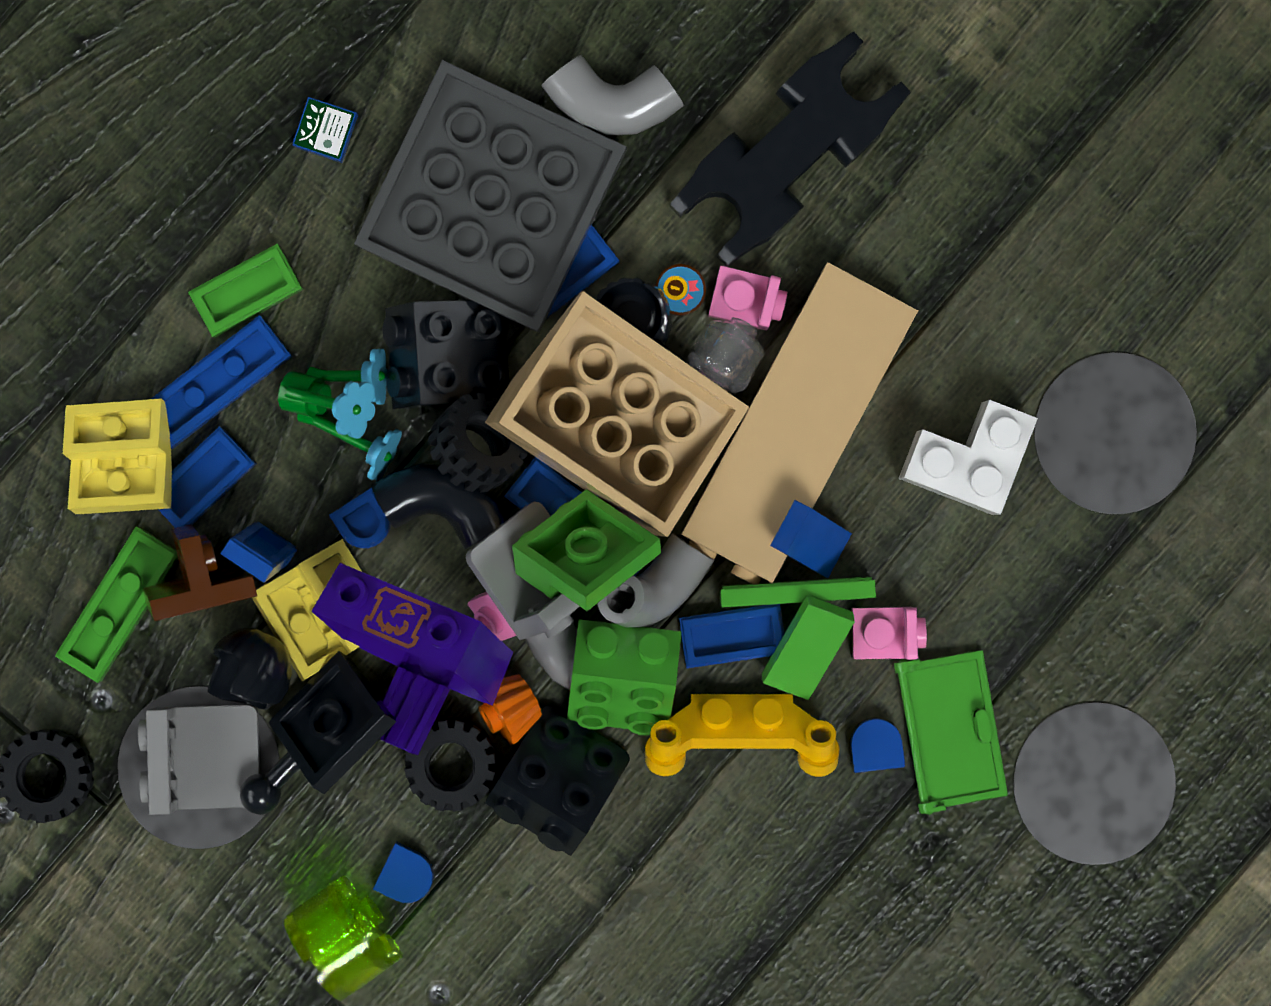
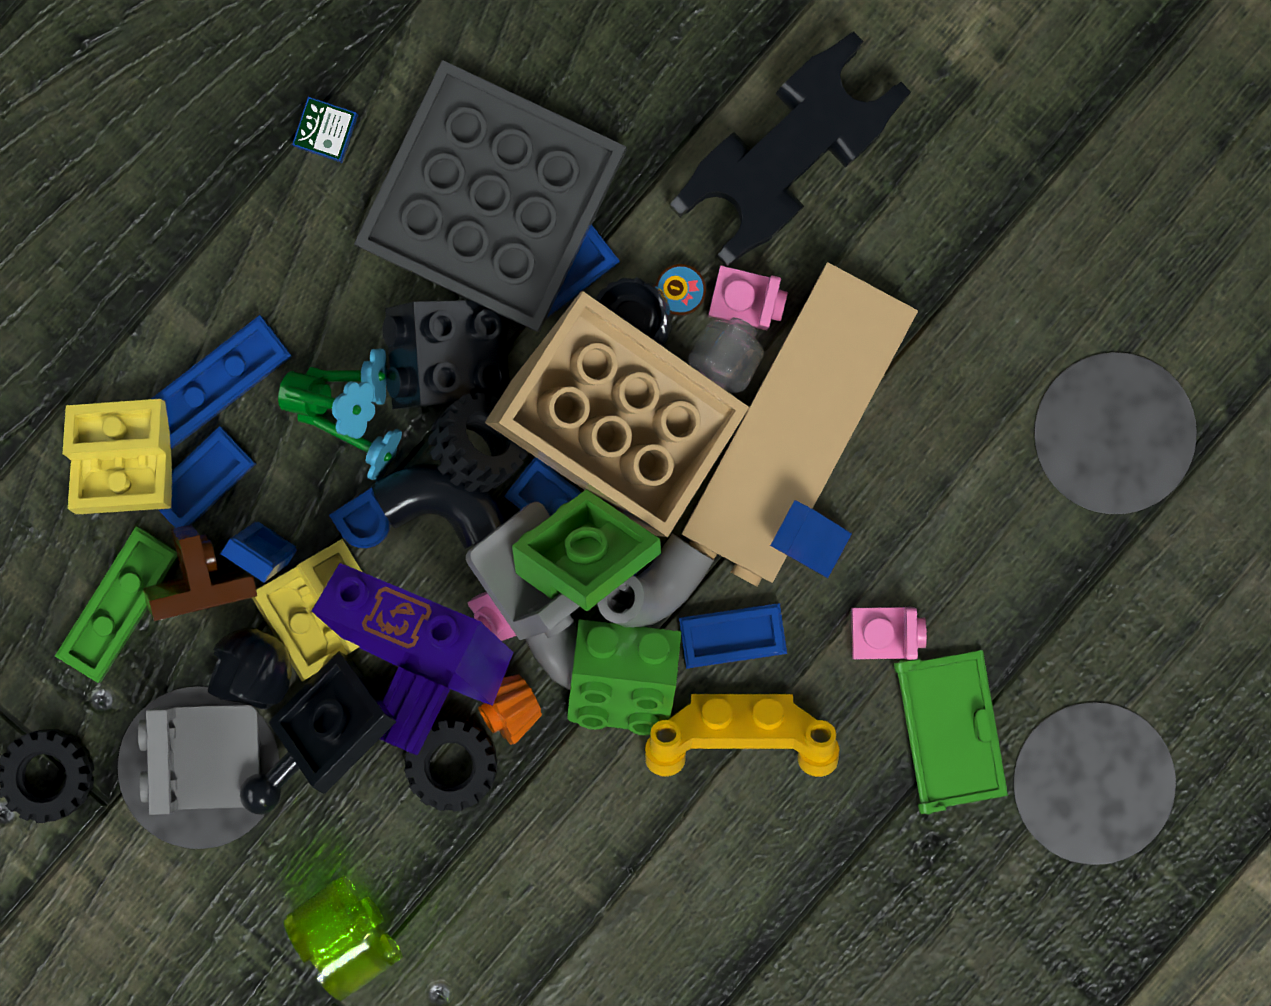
(245, 290): bright green tile -> none
(405, 875): blue tile -> none
(558, 780): black bracket -> none
(610, 107): light grey cylinder -> none
(797, 591): bright green tile -> none
(808, 647): bright green tile -> none
(876, 746): blue tile -> none
(974, 472): white brick -> none

